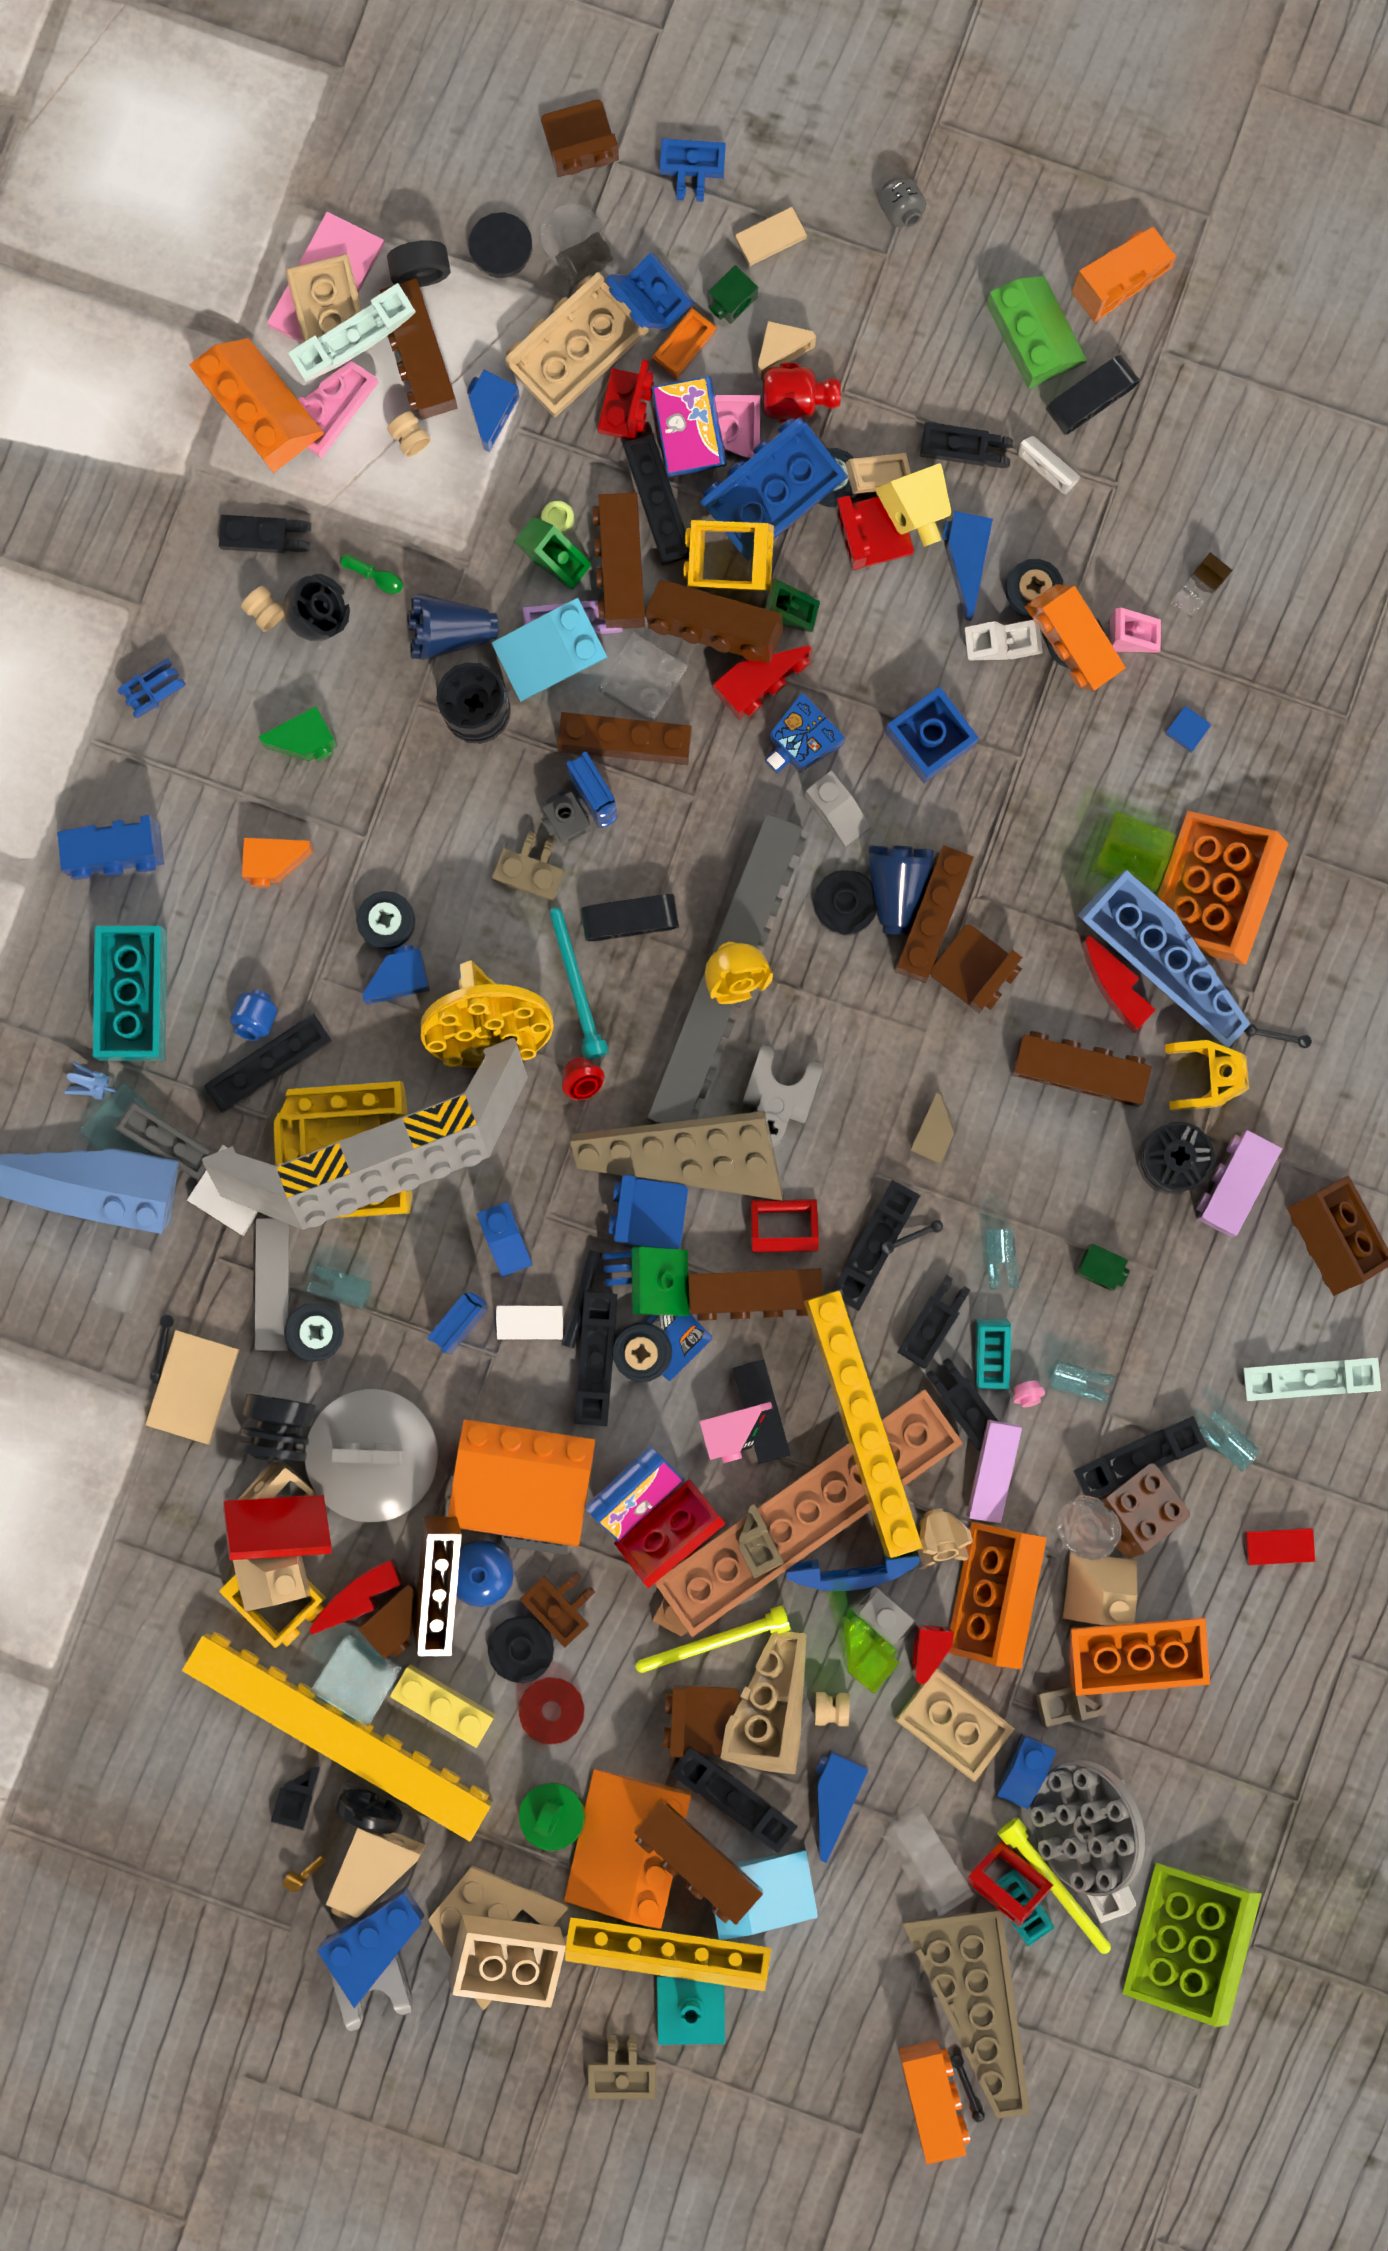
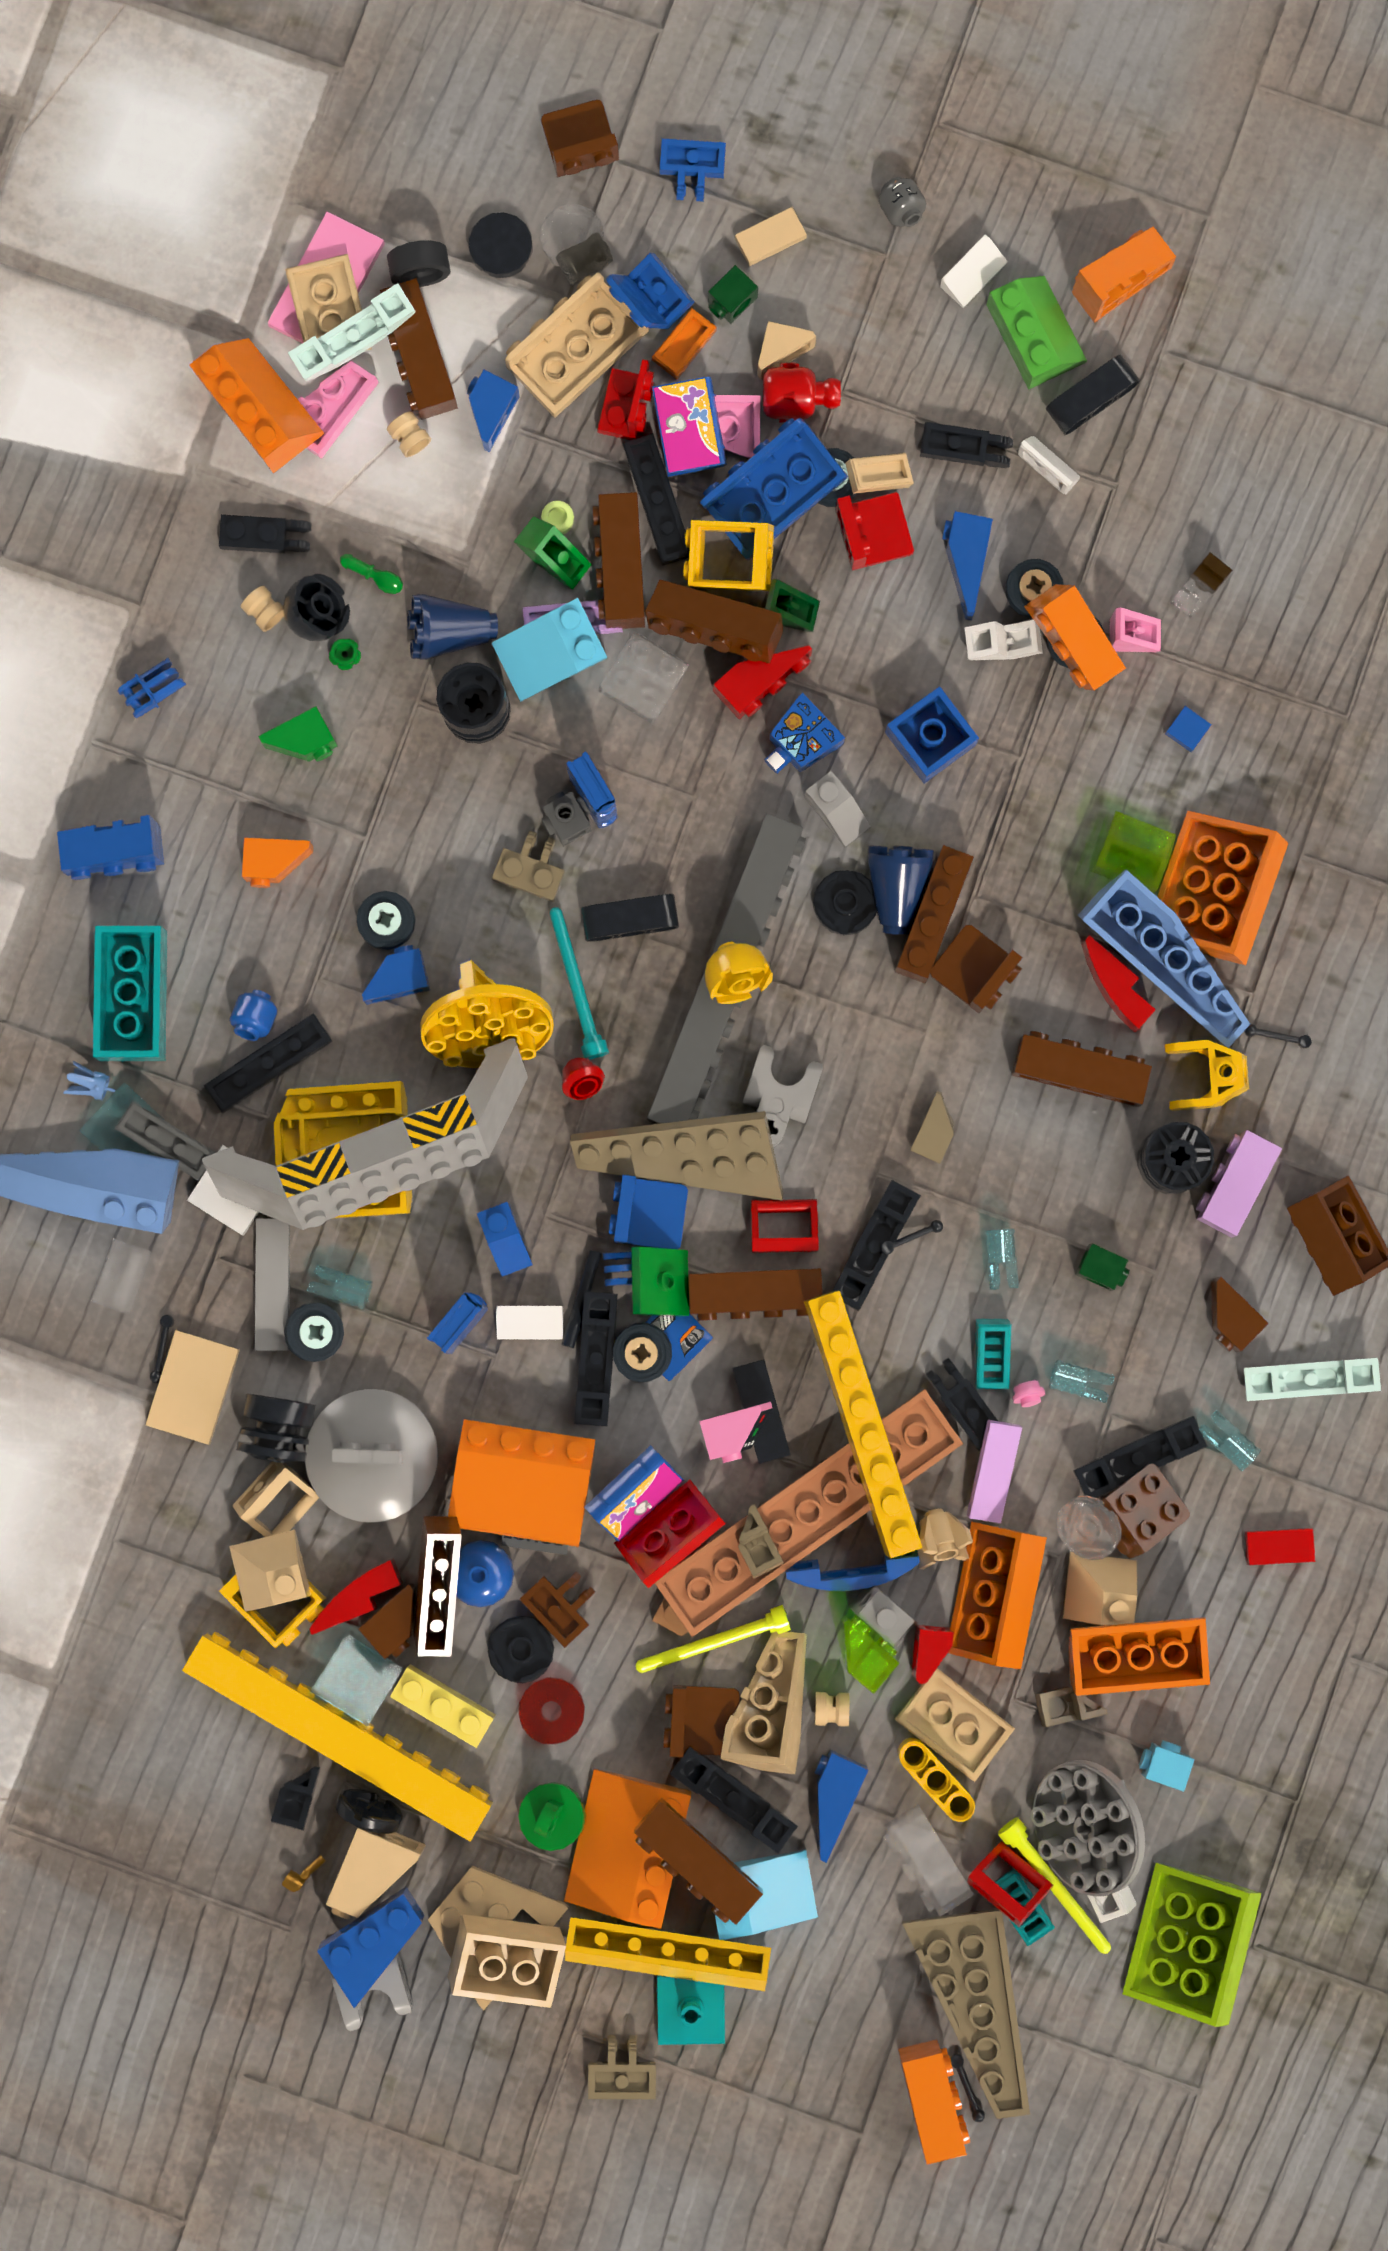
(276, 1527): red tile -> none
(341, 646): none -> green plate
(624, 738): reddish brown brick -> none
(917, 502): light yellow torso -> none
(932, 1326): black hinge -> none
(947, 1791): none -> yellow beam
(973, 271): none -> white slope
(1026, 1771): blue slope -> none
(1166, 1765): none -> medium azure brick
(1233, 1317): none -> reddish brown slope

